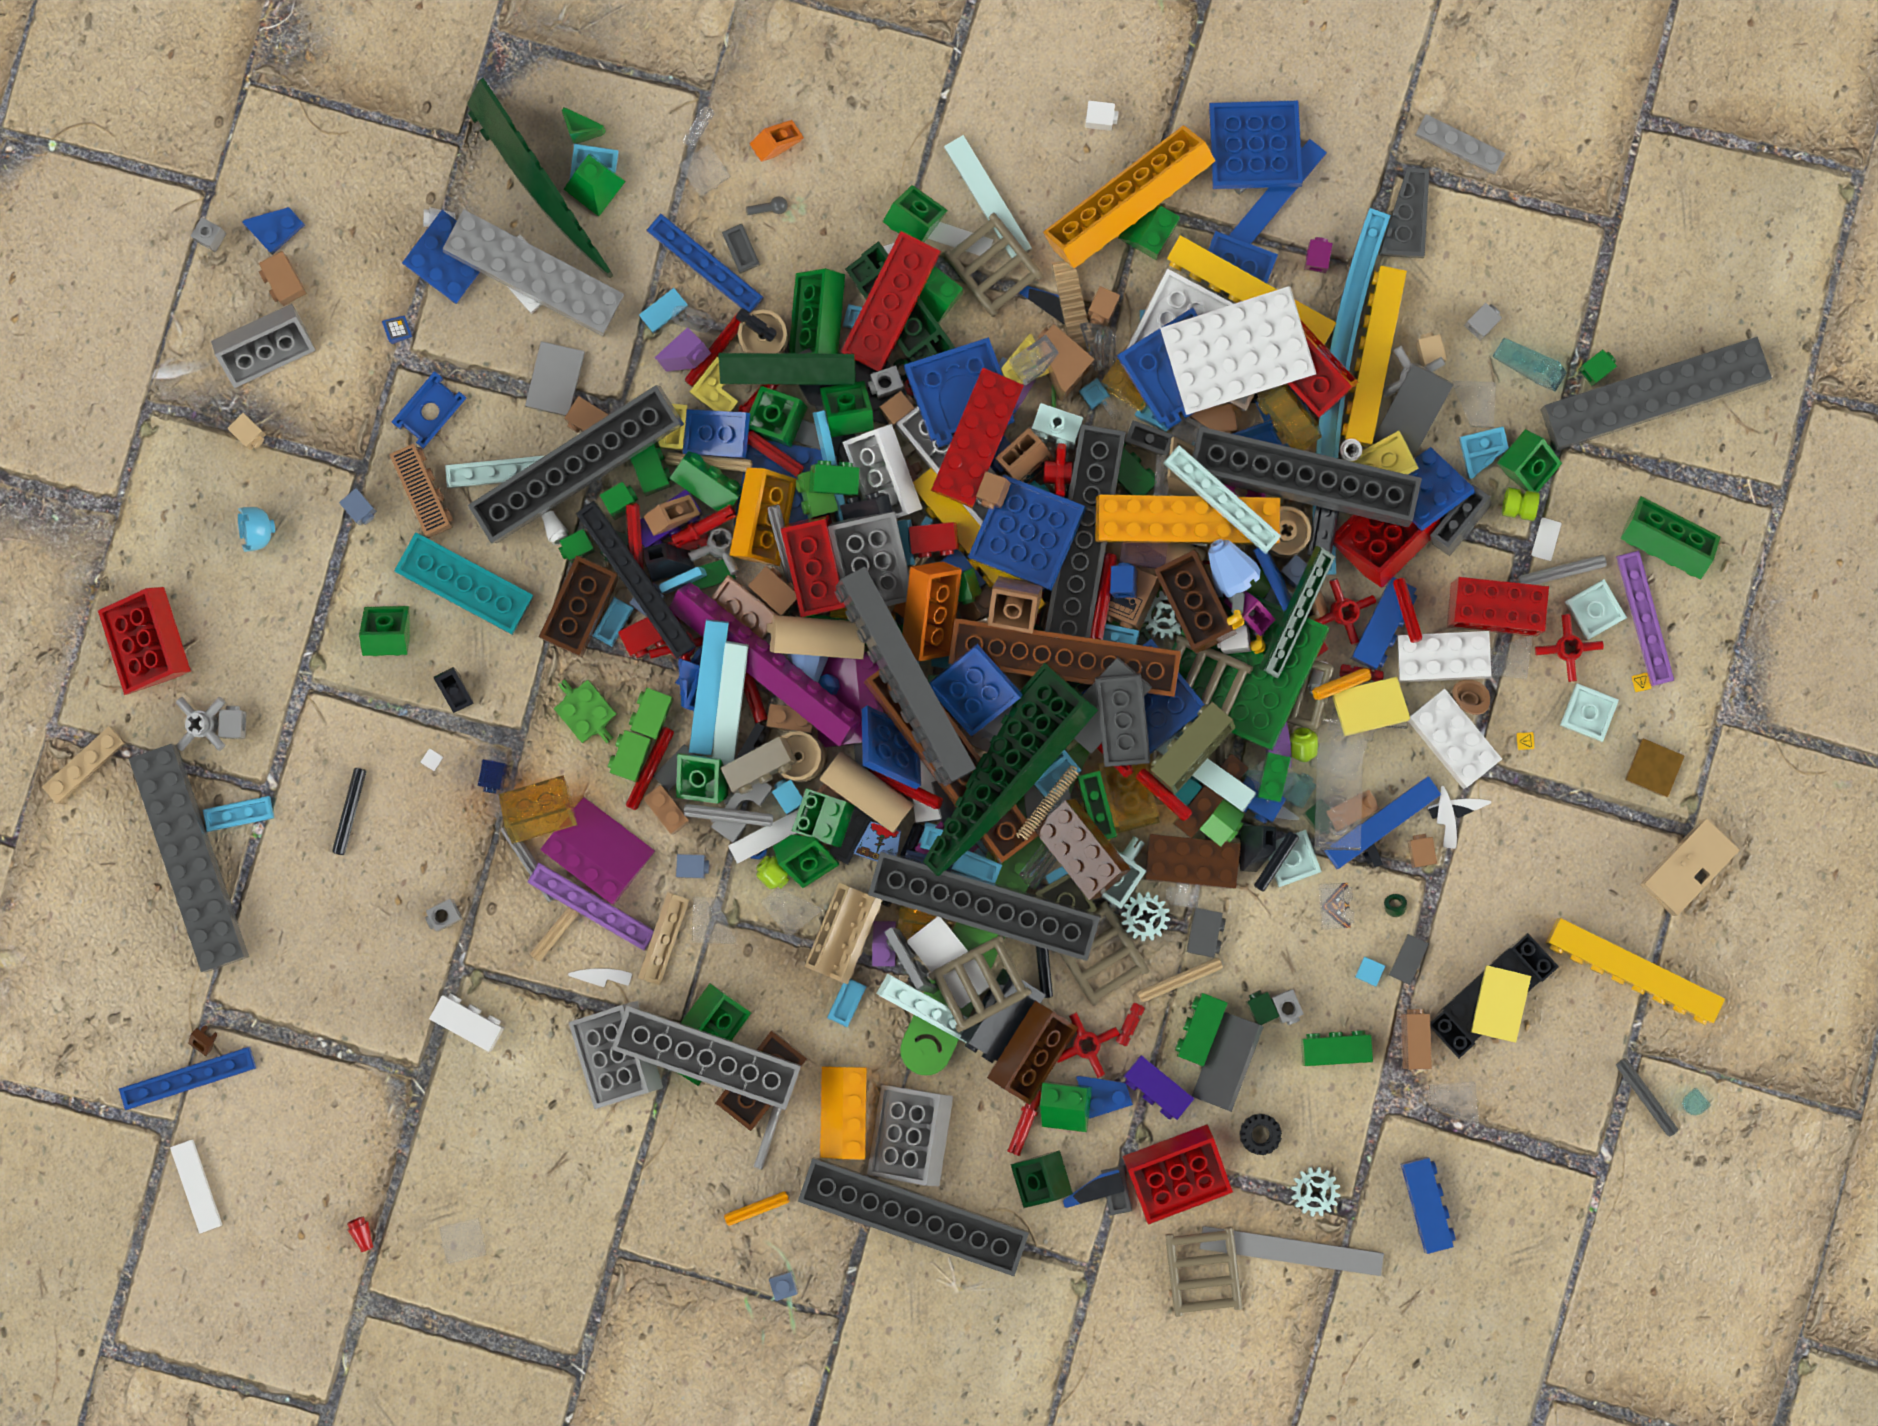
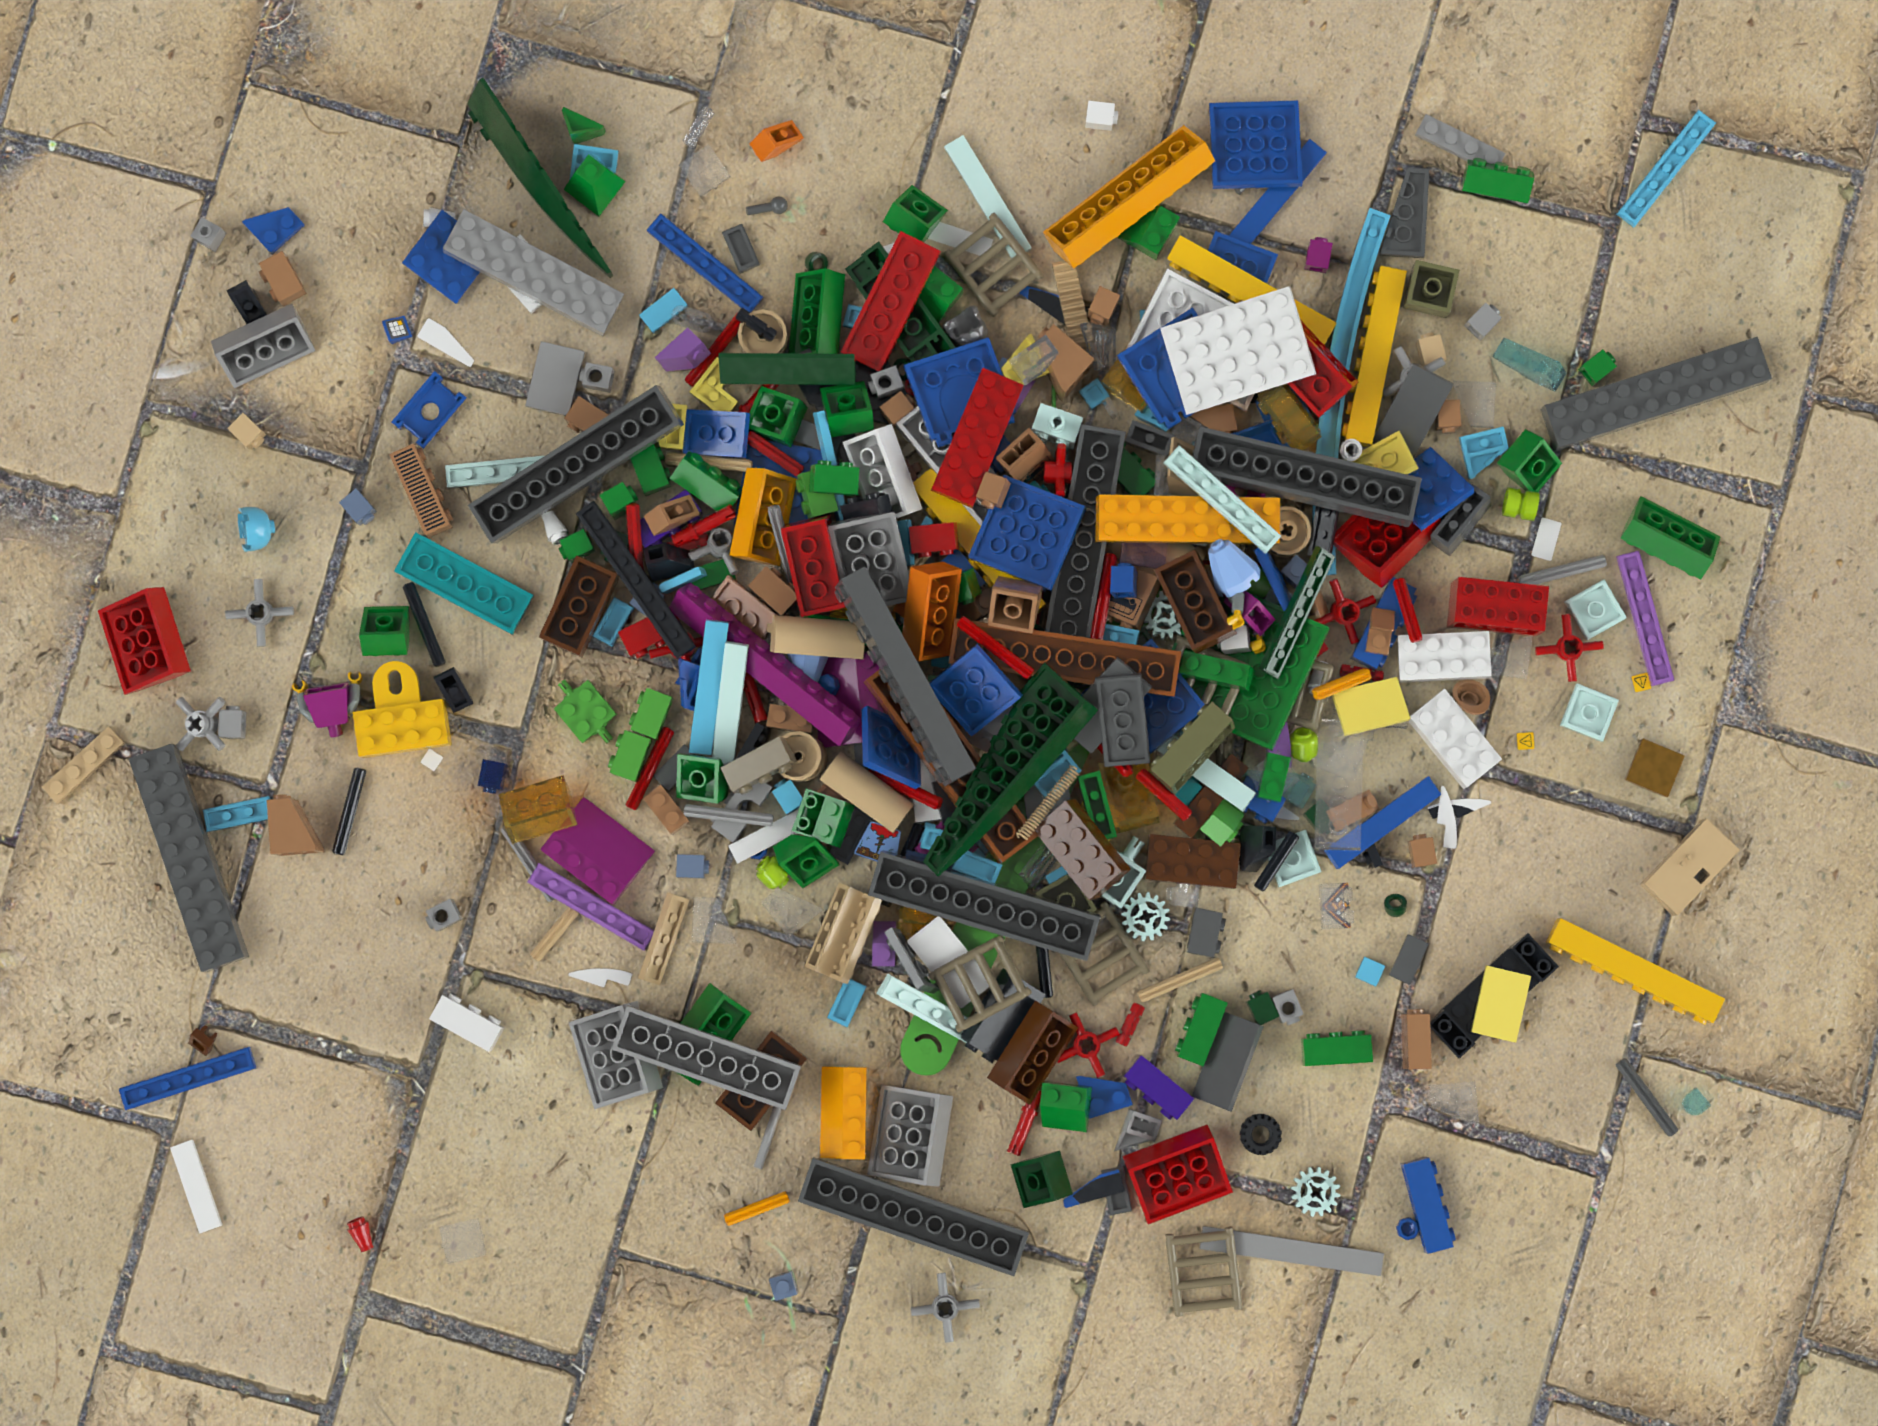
(246, 302): none -> black slope
(253, 607): none -> light grey bar
(290, 829): none -> medium nougat slope
(329, 704): none -> magenta torso
(400, 720): none -> yellow brick
(424, 624): none -> black axle
(442, 339): none -> white sticker
(606, 381): none -> light grey brick
(810, 259): none -> dark green piece
(939, 1314): none -> light grey bar
(966, 327): none -> flat silver hair
(995, 647): none -> red axle
(1137, 1129): none -> light grey slope
(1216, 671): none -> green brick
(1380, 631): none -> medium nougat slope
(1407, 1228): none -> blue tile
(1431, 289): none -> olive brick
(1449, 417): none -> medium nougat brick
(1498, 180): none -> green brick
(1666, 168): none -> medium azure tile

